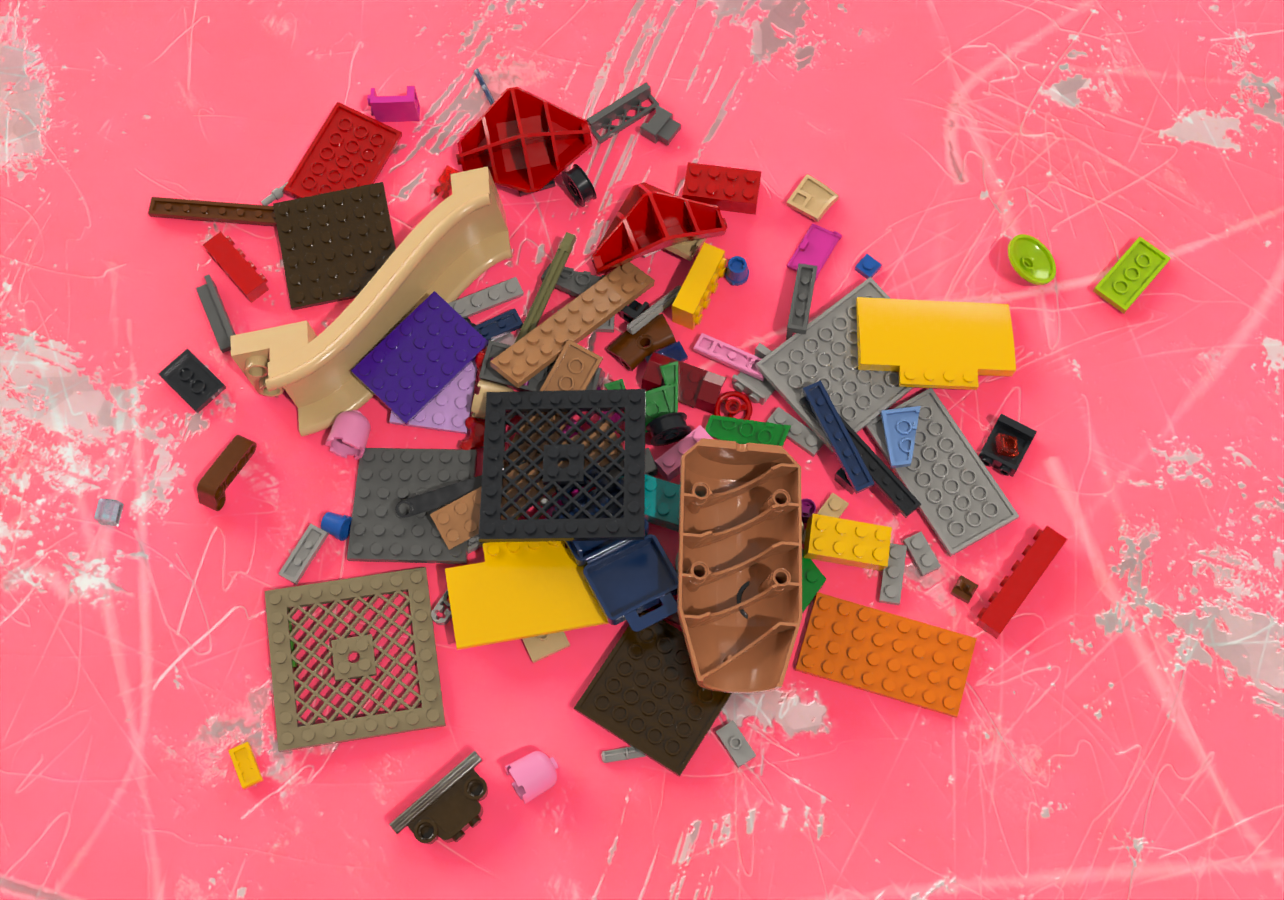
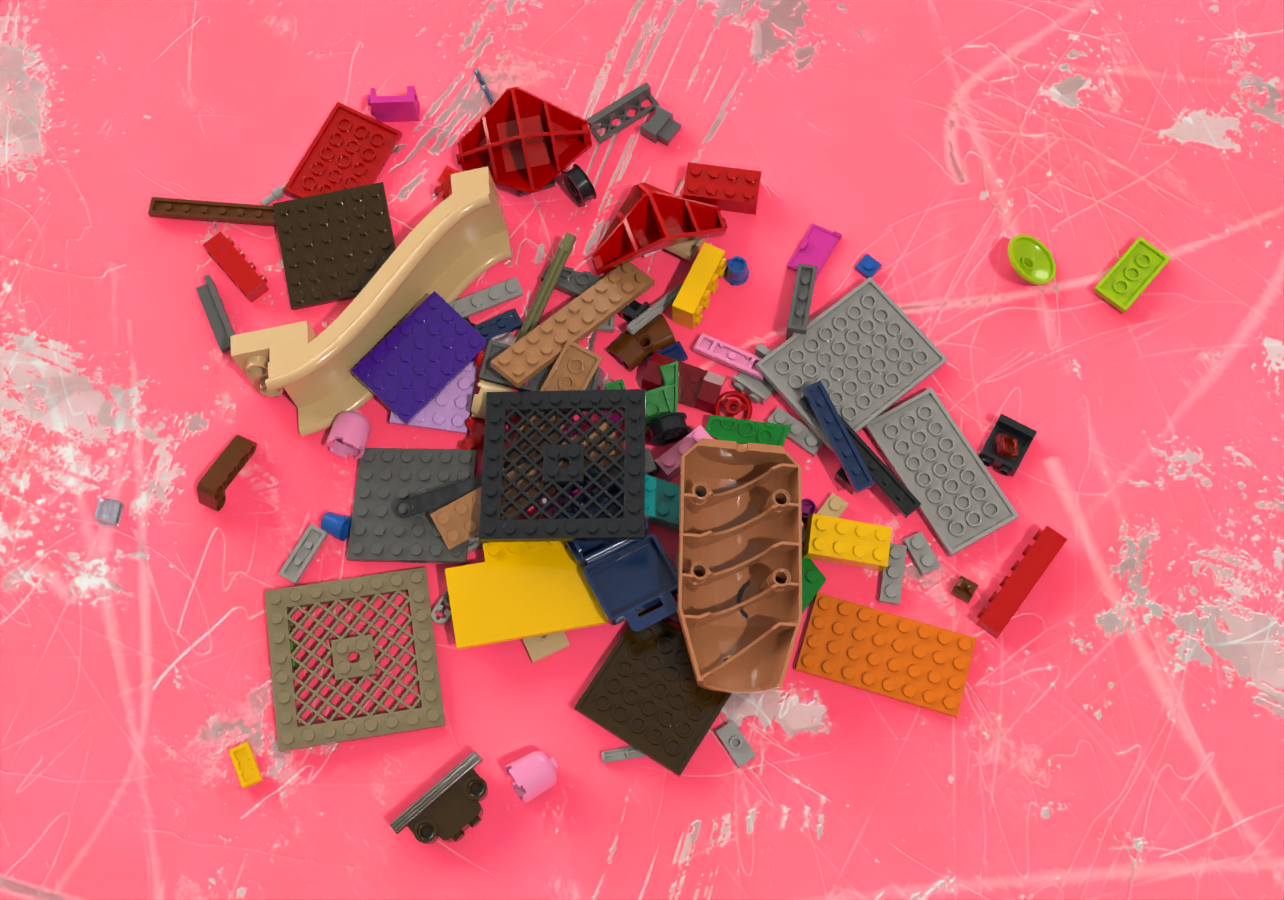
(192, 380): black plate -> none
(812, 198): tan plate -> none
(900, 434): medium blue wing -> none
(935, 341): yellow slope -> none

